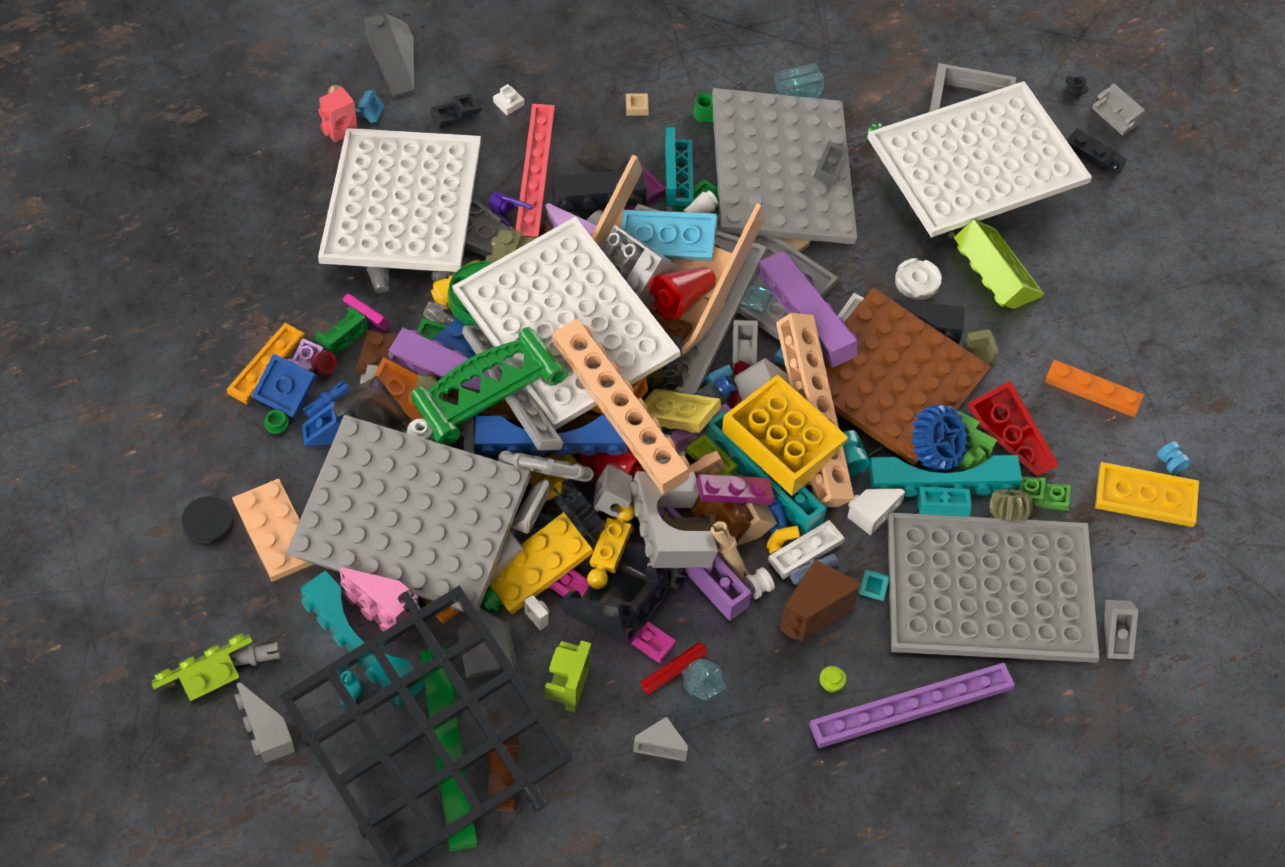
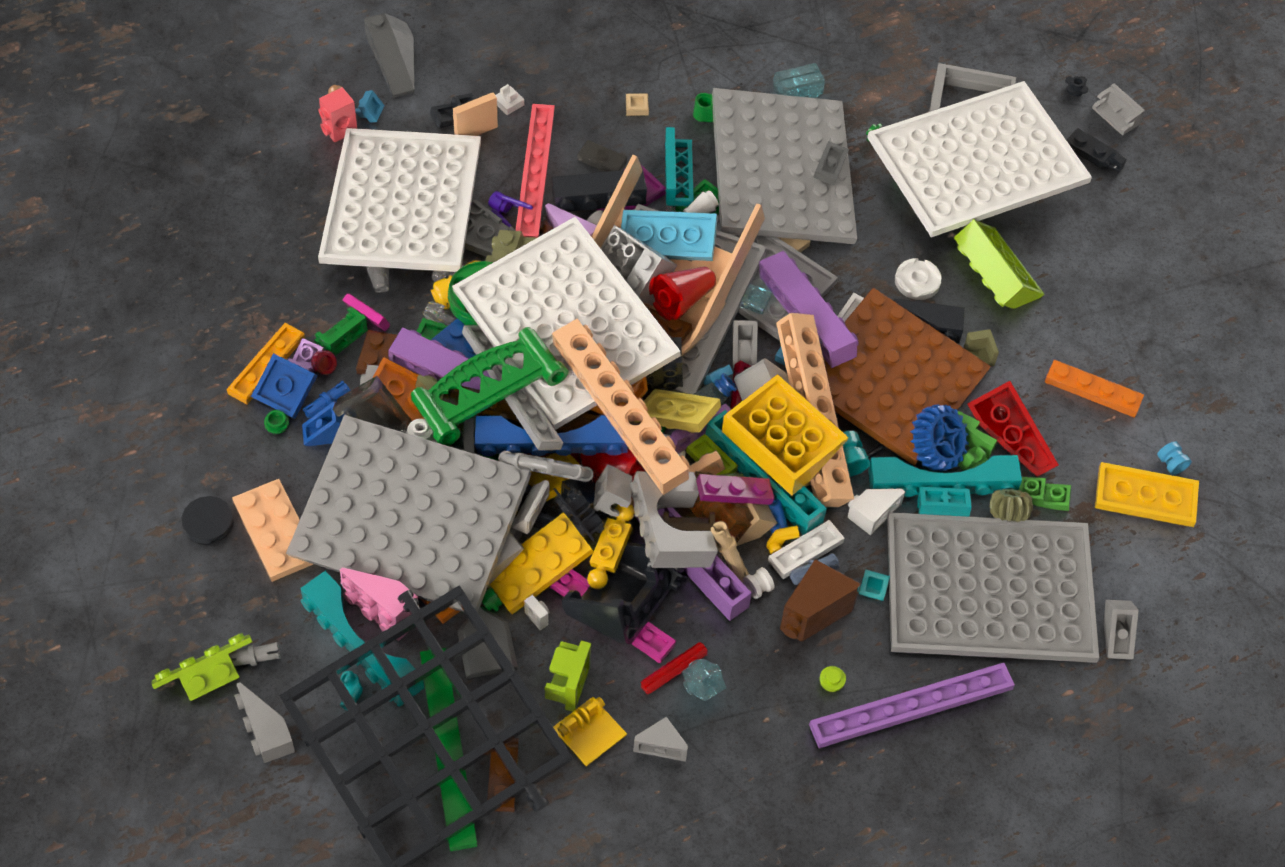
(476, 116): none -> light nougat tile
(589, 730): none -> yellow hinge

